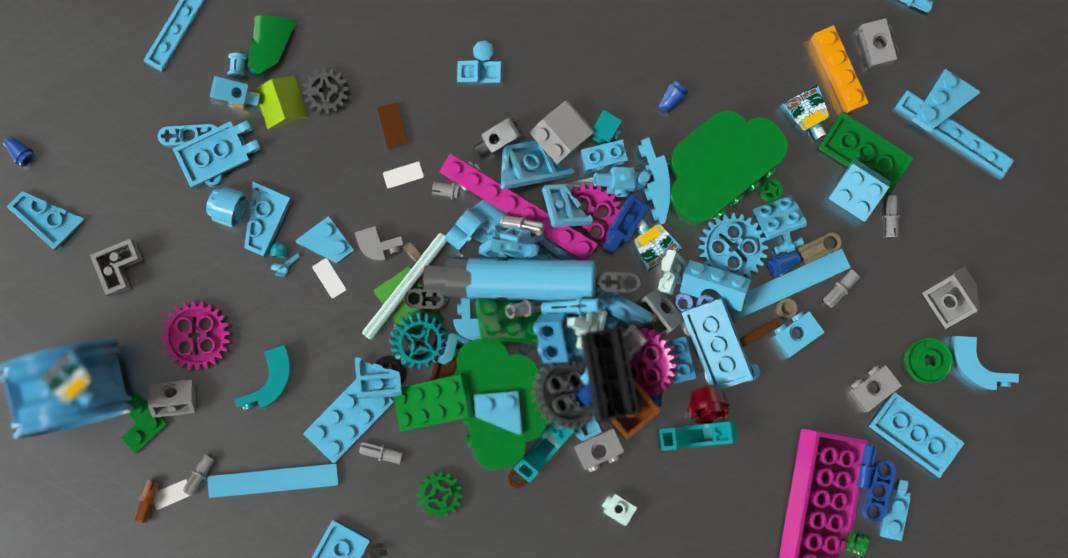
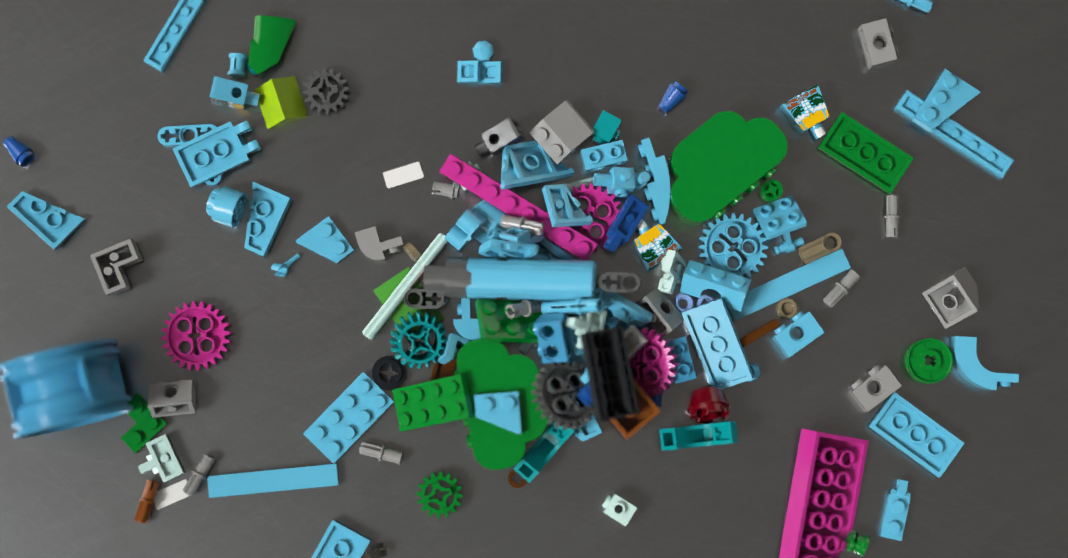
(67, 379): torso -> none
(162, 459): none -> light aqua hinge
(278, 250): teal hinge -> none
(279, 378): teal arch -> none
(329, 278): white sticker -> none
(376, 381): medium azure wing -> none
(392, 125): reddish brown tile -> none
(585, 450): light grey brick -> none
(782, 263): blue cone -> none
(839, 70): light orange brick -> none
(859, 190): medium azure brick -> none
(867, 466): blue axle -> none
(882, 501): blue beam -> none

